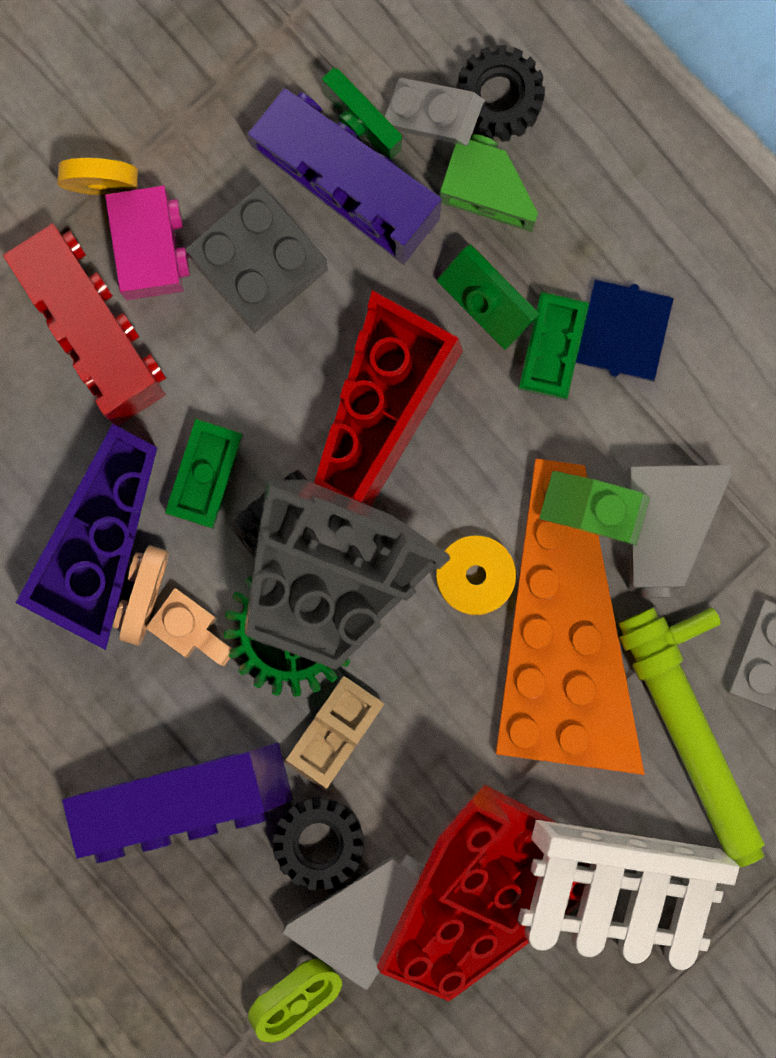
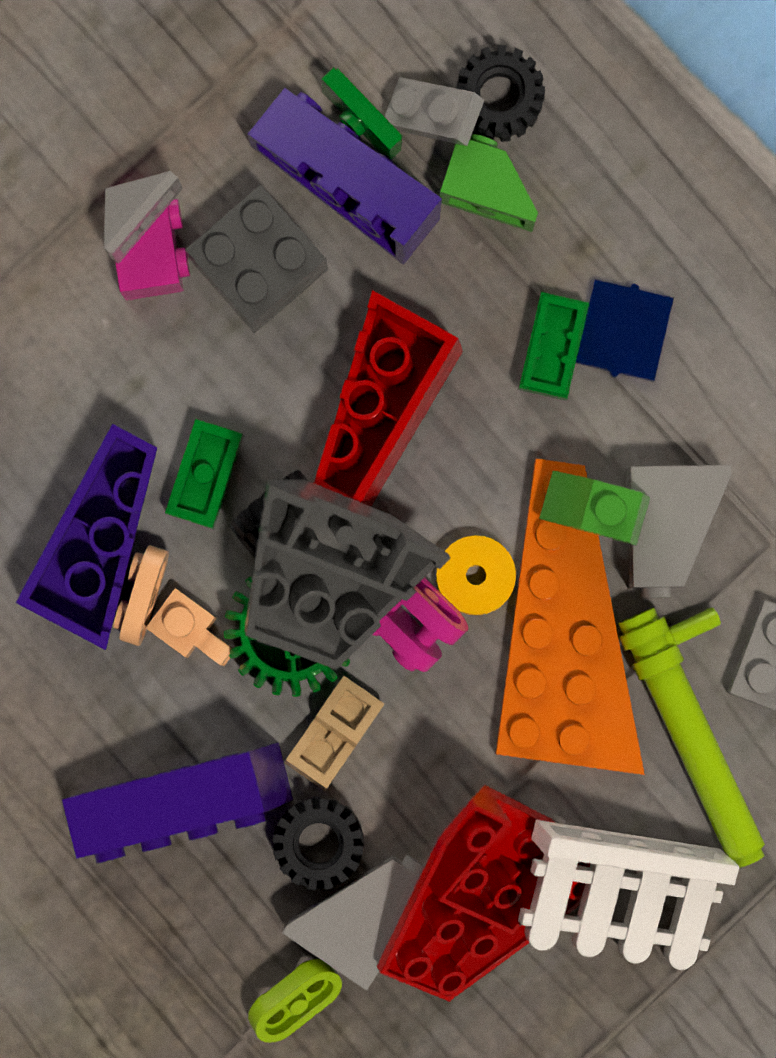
(85, 325): red wedge -> none
(96, 176): yellow piece -> none
(134, 208): none -> light grey slope
(416, 645): none -> dark pink brick
(487, 297): green plate -> none

